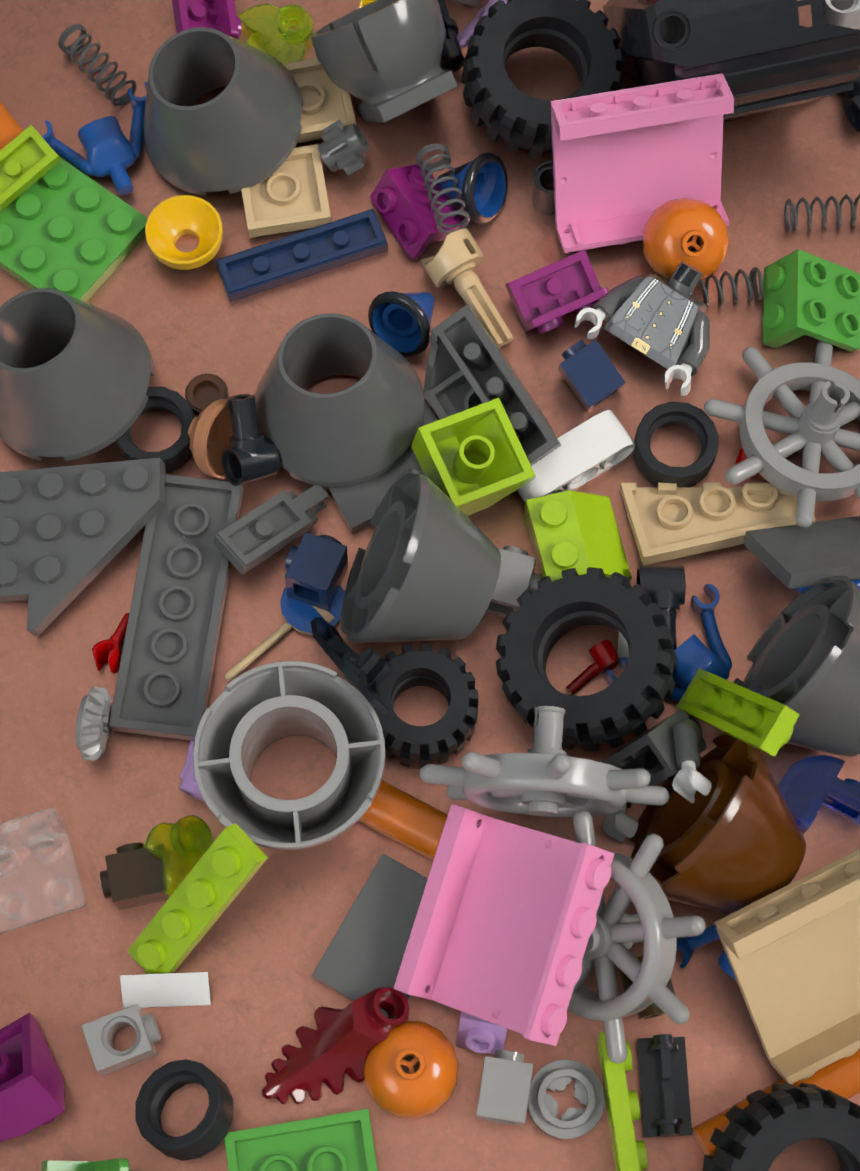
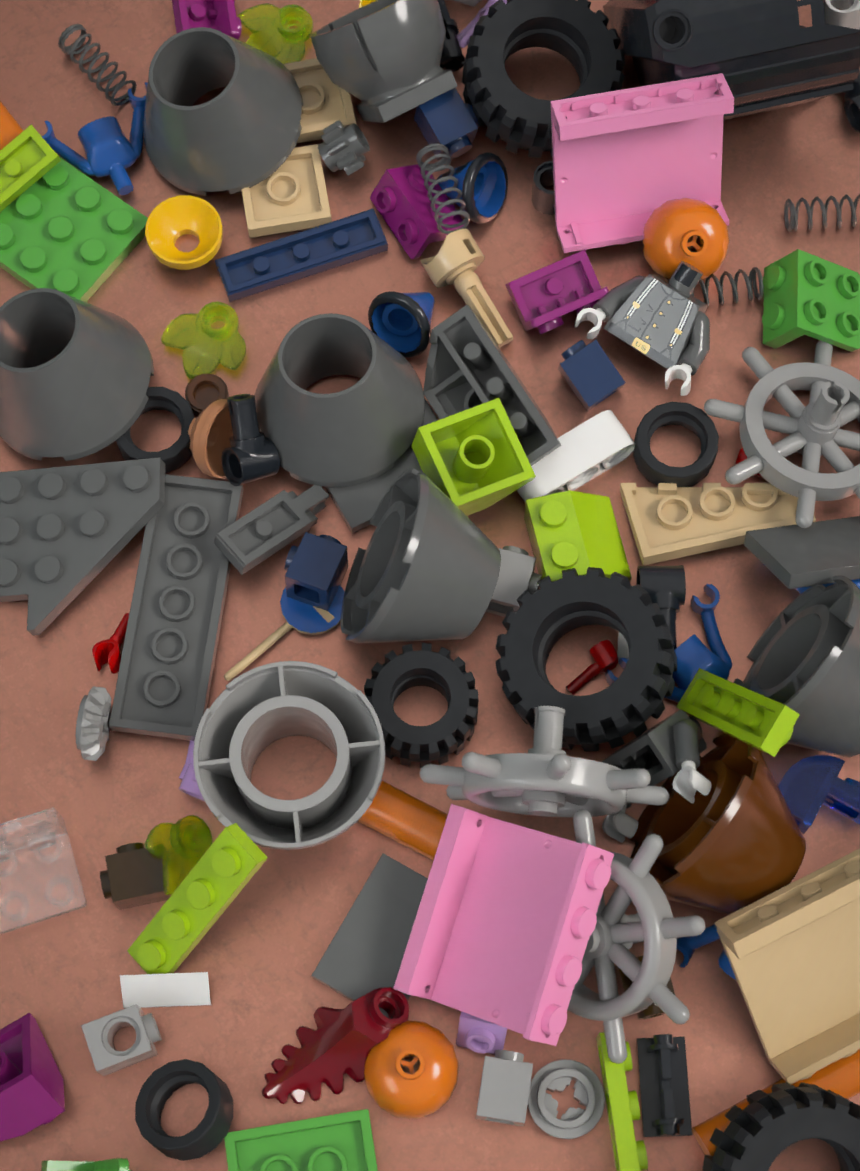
(204, 345): none -> clear neon green plate
(363, 670): black piece -> none
(448, 123): none -> dark blue brick

